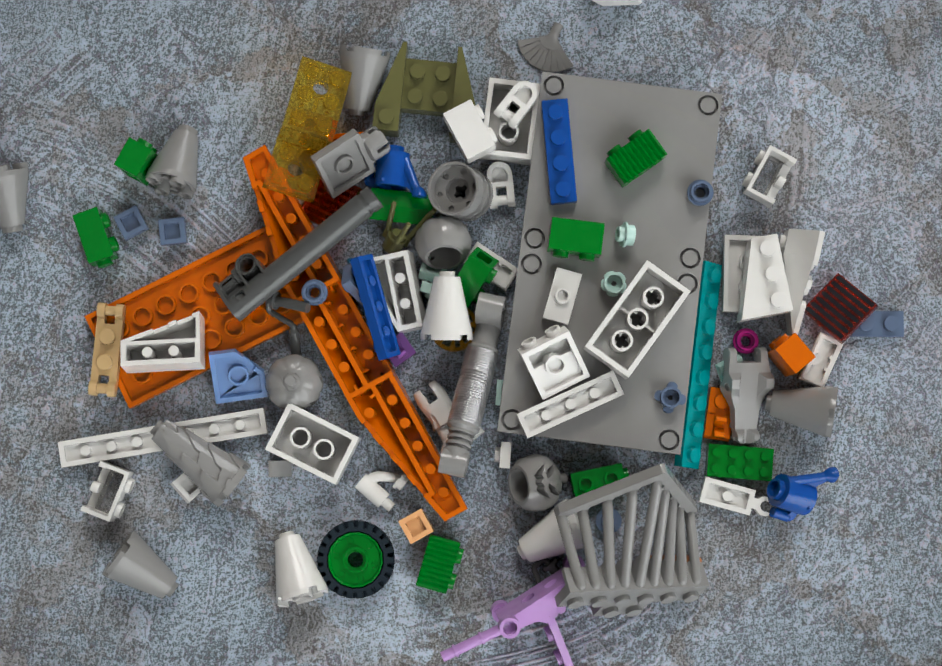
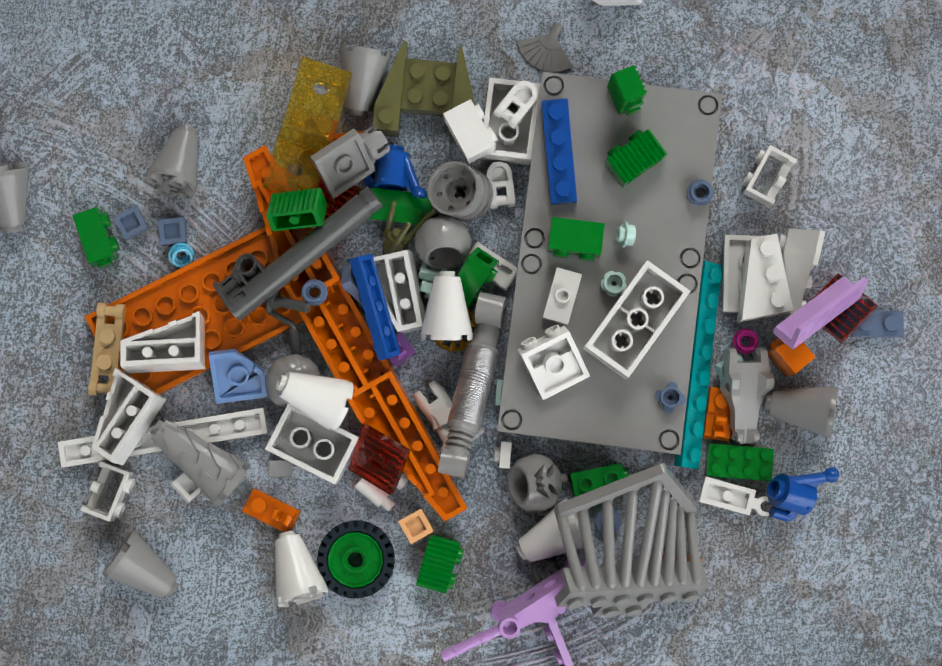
(126, 417): none -> white wedge
(136, 159): green brick -> none
(184, 260): none -> medium azure plate
(271, 510): none -> orange plate
(296, 209): none -> green brick
(316, 396): none -> white cone
(379, 459): none -> clear red tile
(570, 404): white plate -> none
(627, 90): none -> green brick
(819, 311): none -> lavender panel
(826, 352): white plate -> none

